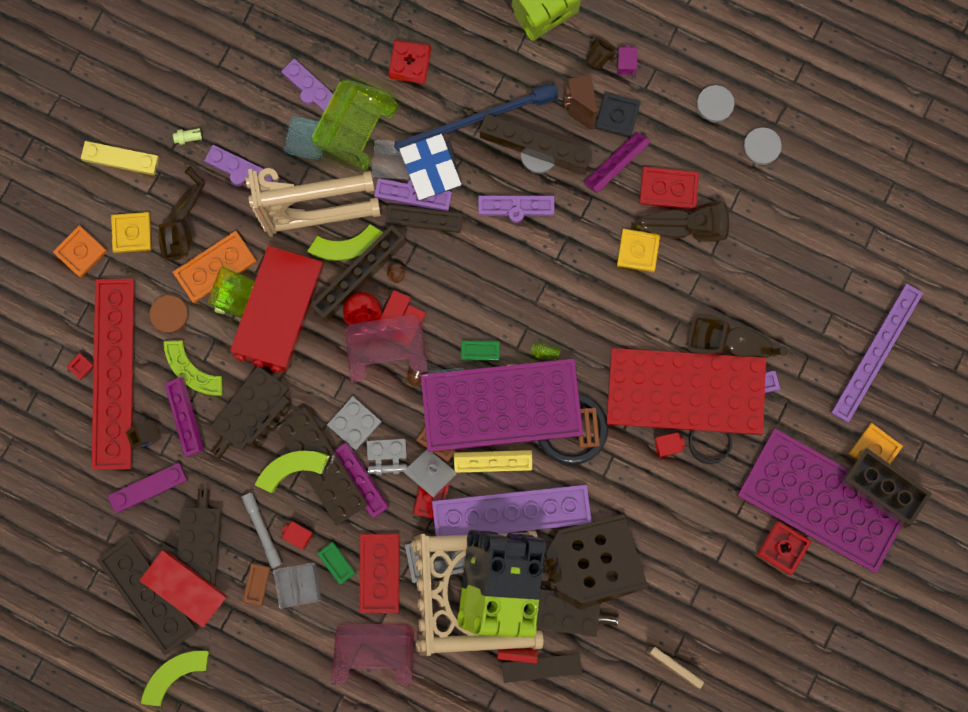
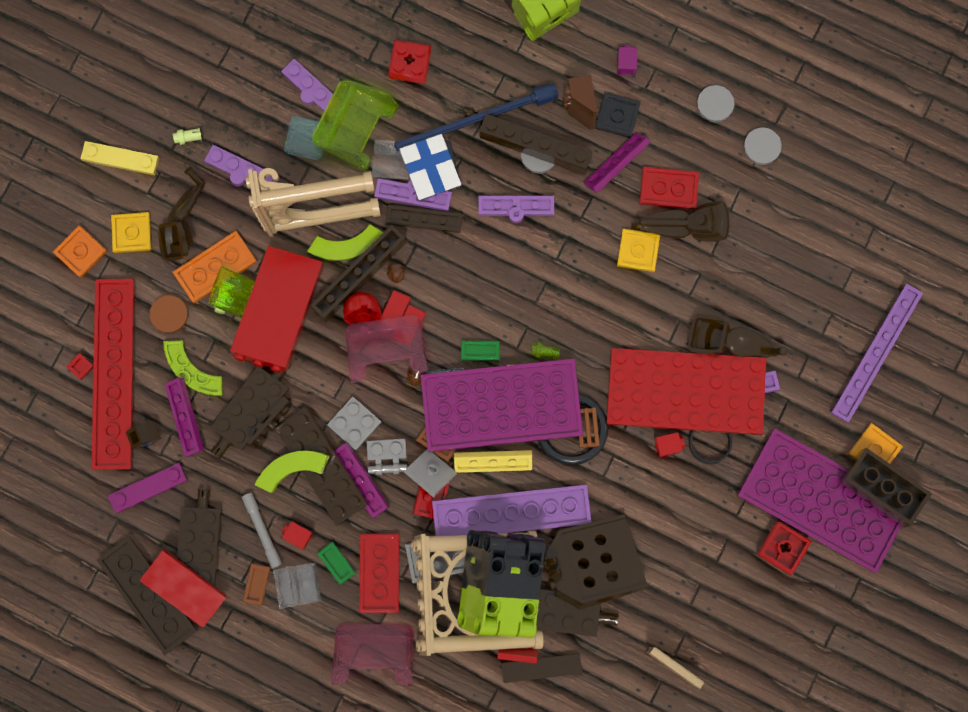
(171, 671): lime tile -> none
(600, 53): dark brown piece -> none

